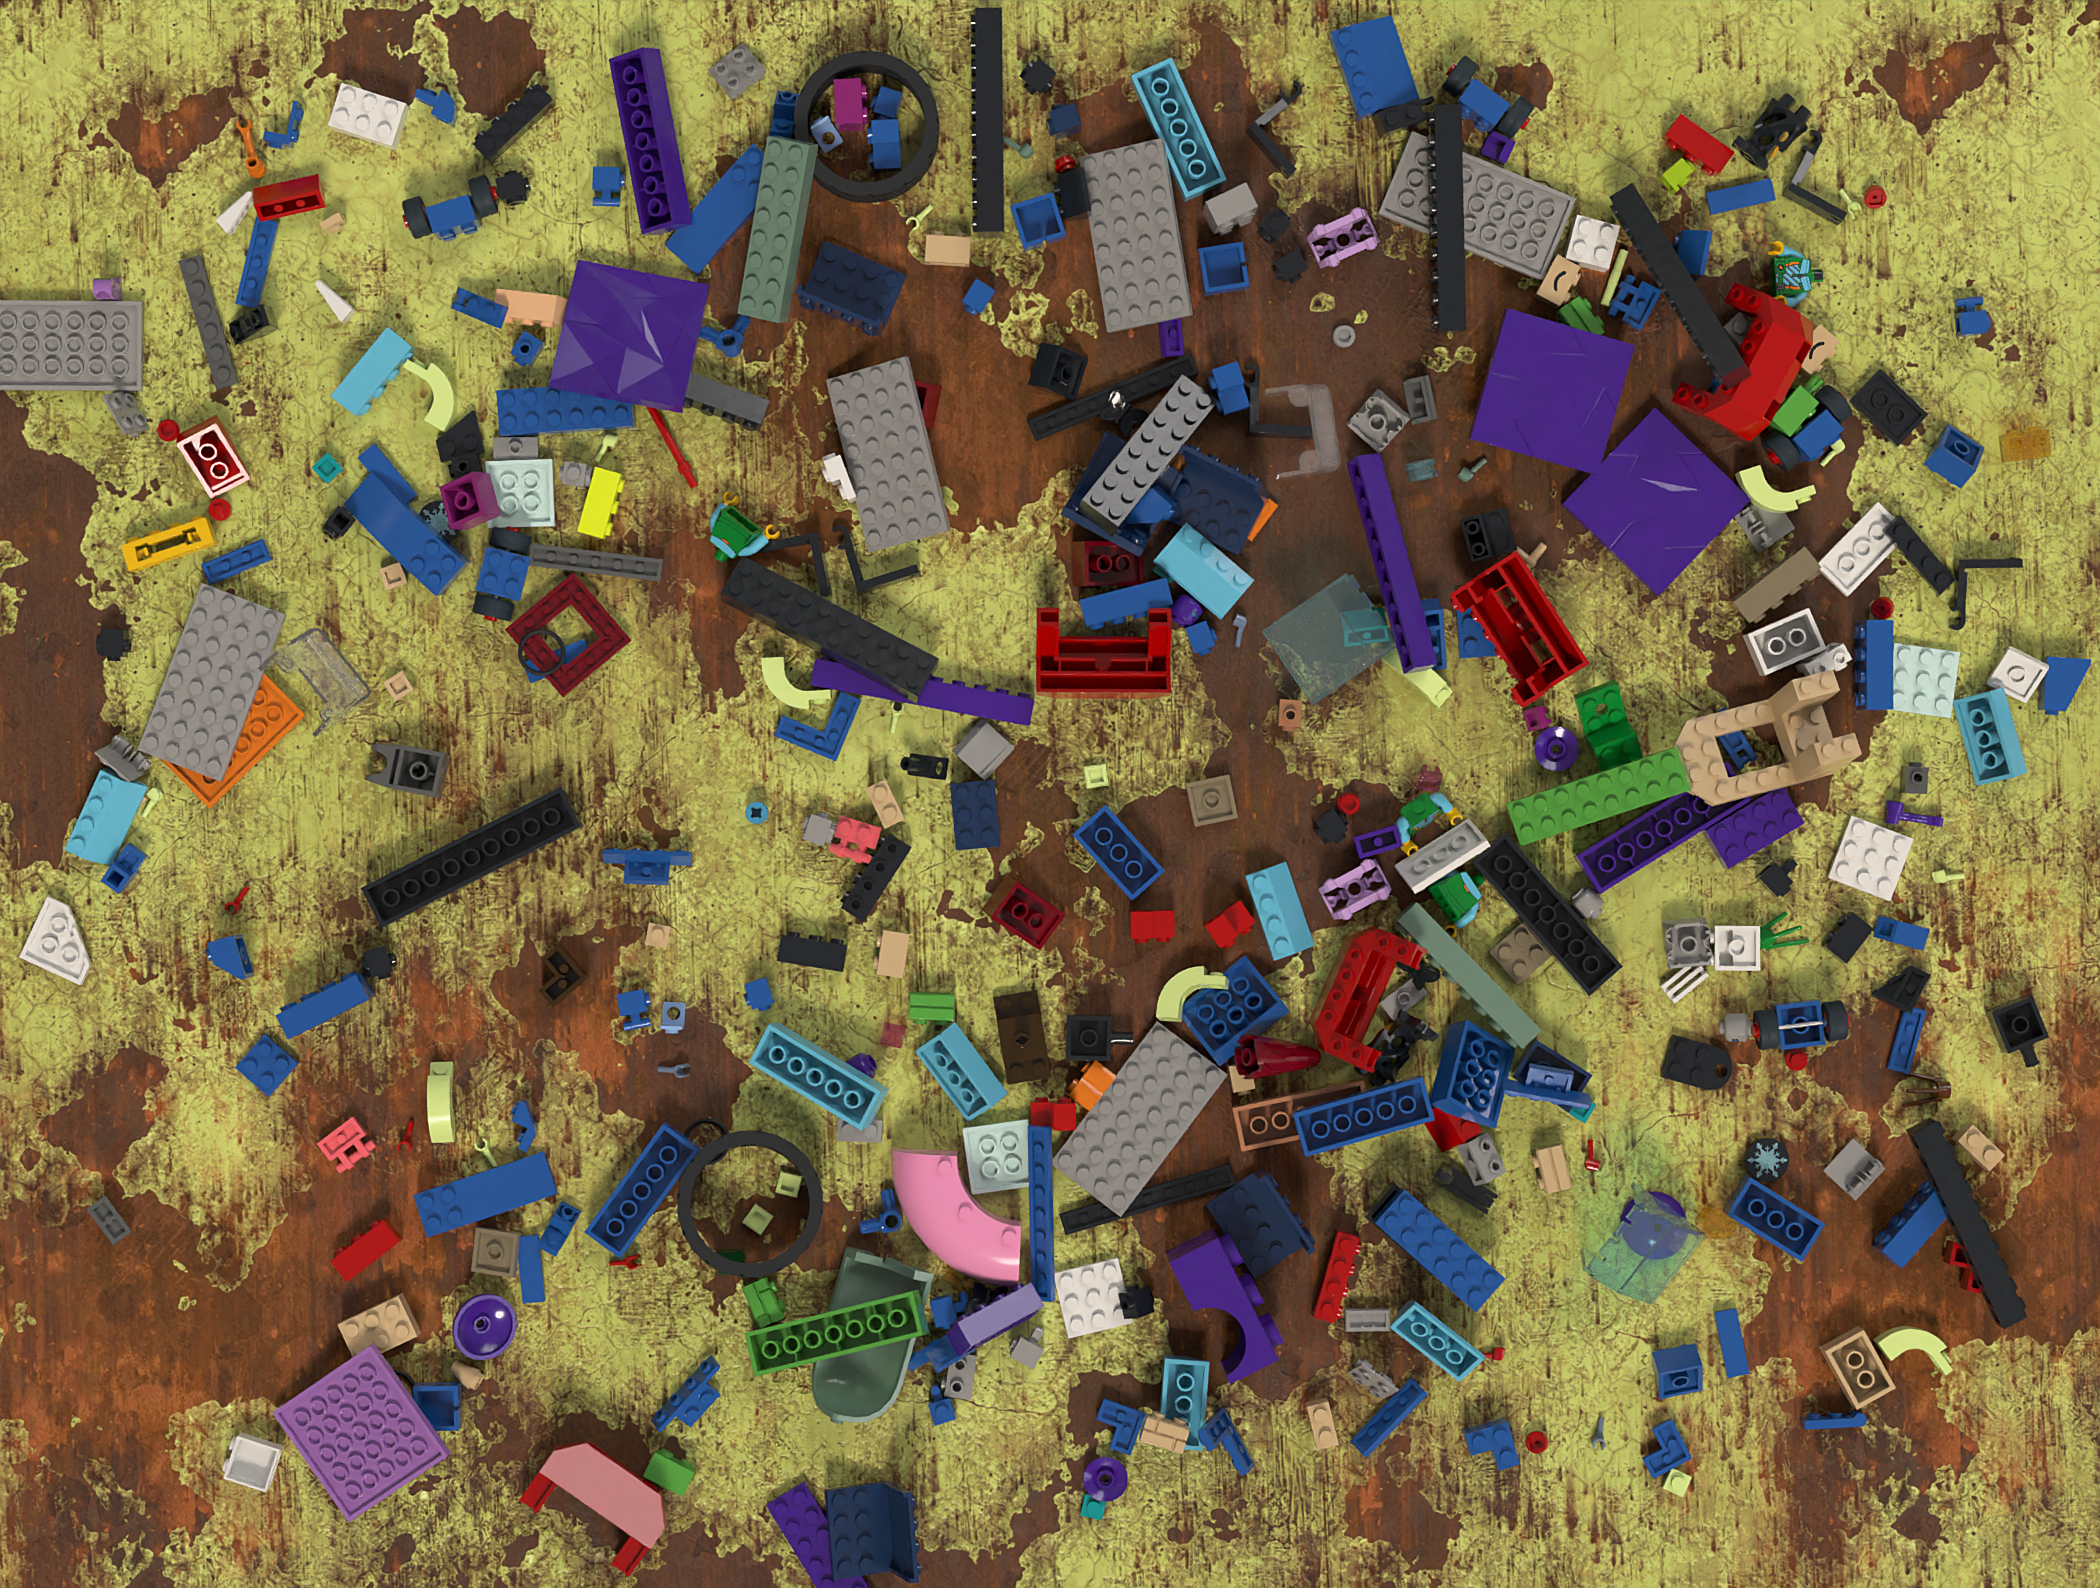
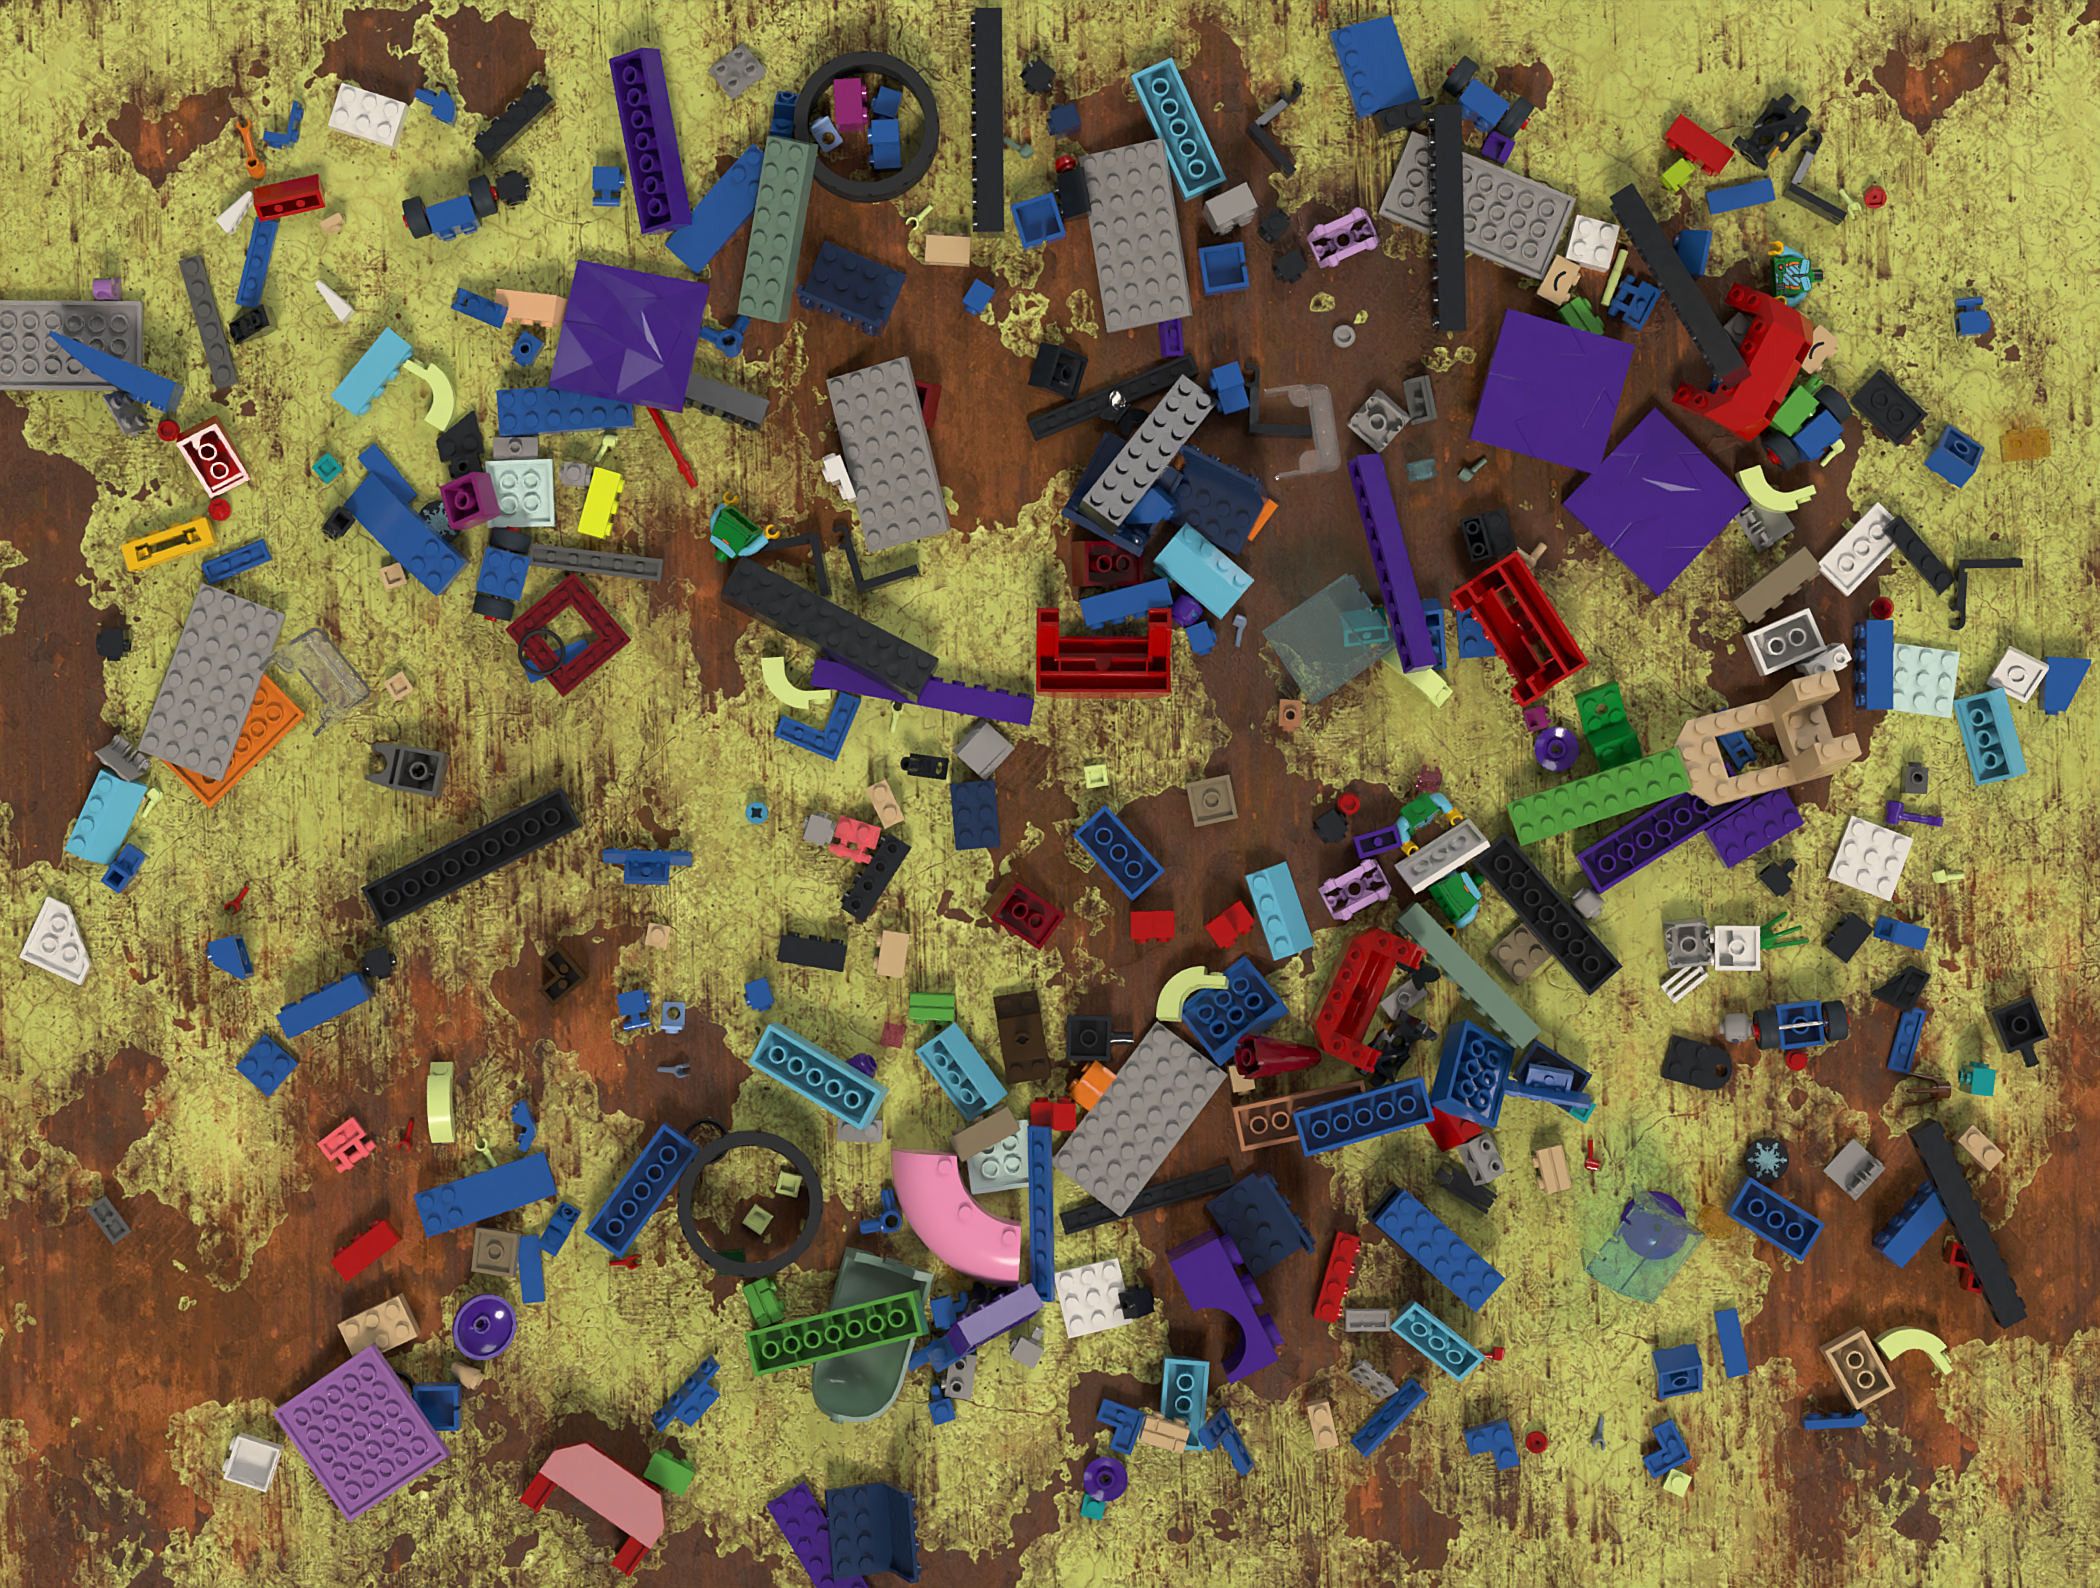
(140, 383): none -> blue slope
(984, 1132): none -> dark tan brick
(1977, 1079): none -> teal brick

